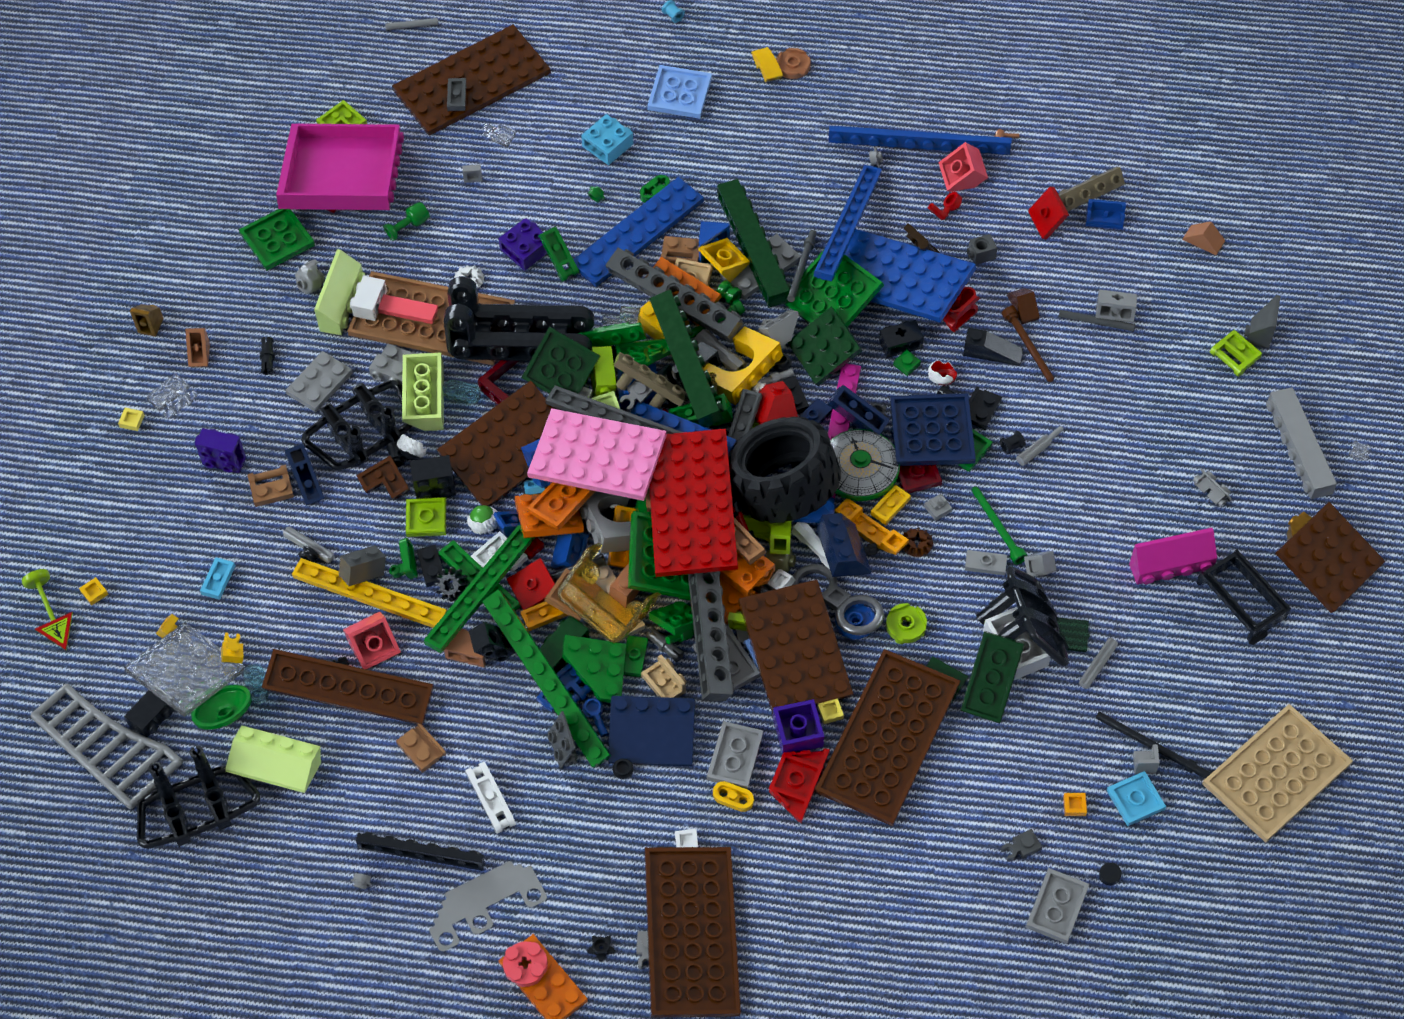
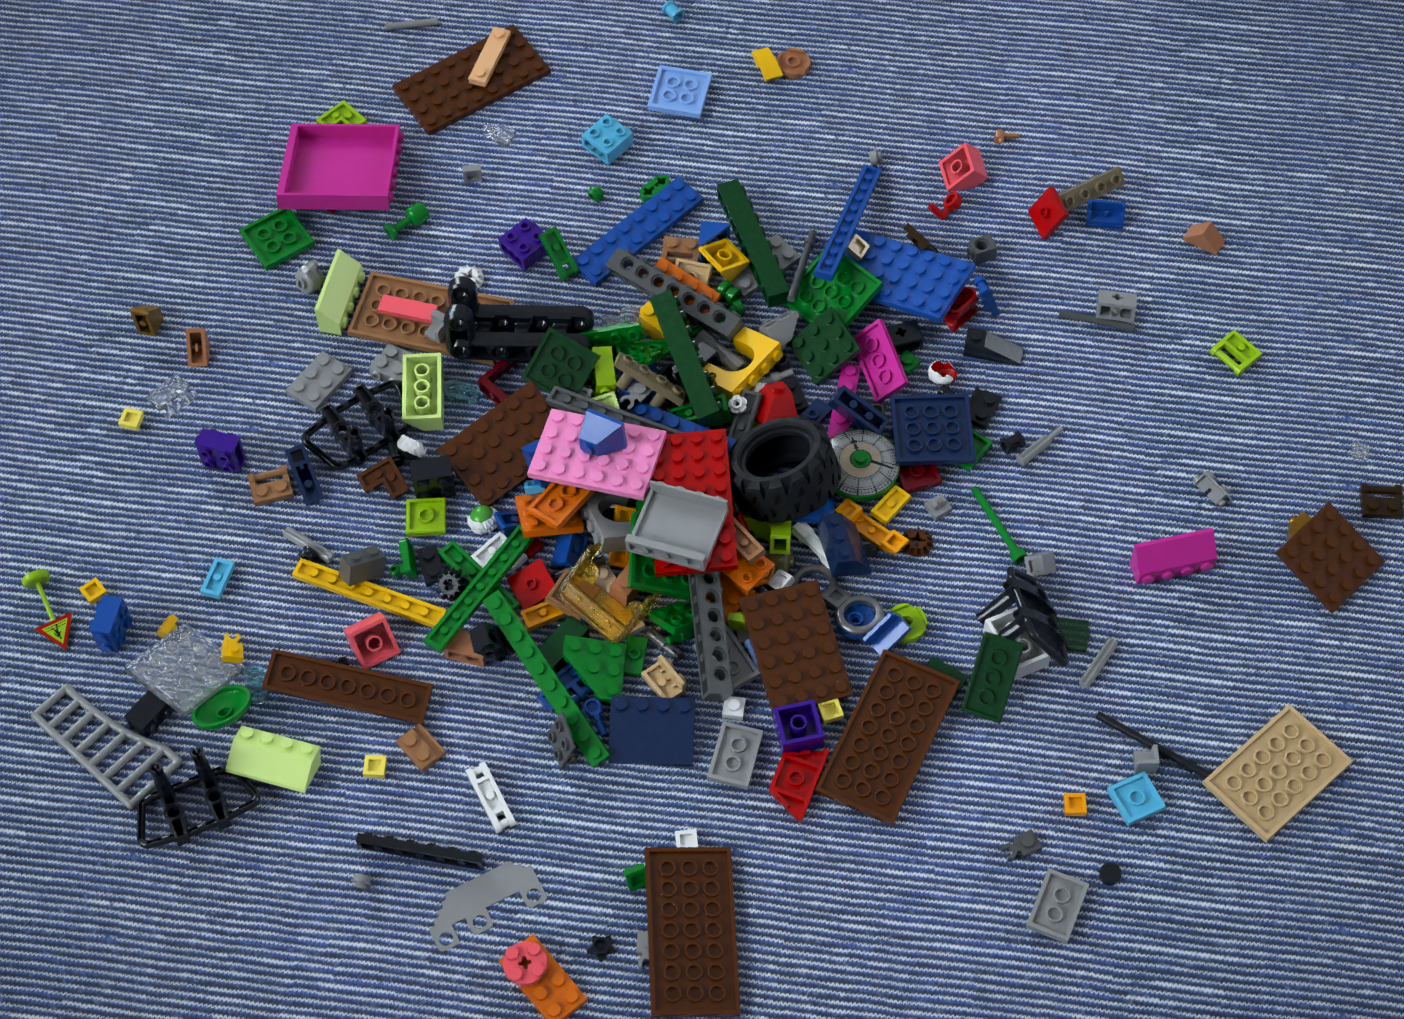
(110, 623): none -> blue brick
(267, 356): black pin -> none
(368, 297): white brick -> none
(374, 766): none -> light yellow plate
(436, 329): none -> light grey panel
(456, 94): dark grey plate -> none
(489, 56): none -> light nougat plate
(601, 434): none -> blue slope
(623, 768): black plate -> none
(635, 877): none -> green tile
(678, 526): none -> light grey panel
(734, 708): none -> white plate
(734, 796): yellow plate -> none
(740, 408): none -> white plate
(857, 247): none -> tan plate
(880, 361): none -> dark pink plate
(887, 632): none -> blue panel
(917, 139): blue plate -> none
(986, 295): none -> blue plate
(986, 562): light grey plate -> none
(1011, 315): reddish brown piece -> none
(1025, 304): reddish brown slope -> none
(1259, 630): black piece -> none
(1263, 324): dark grey slope -> none
(1301, 443): light grey brick -> none
(1379, 506): none -> dark brown plate

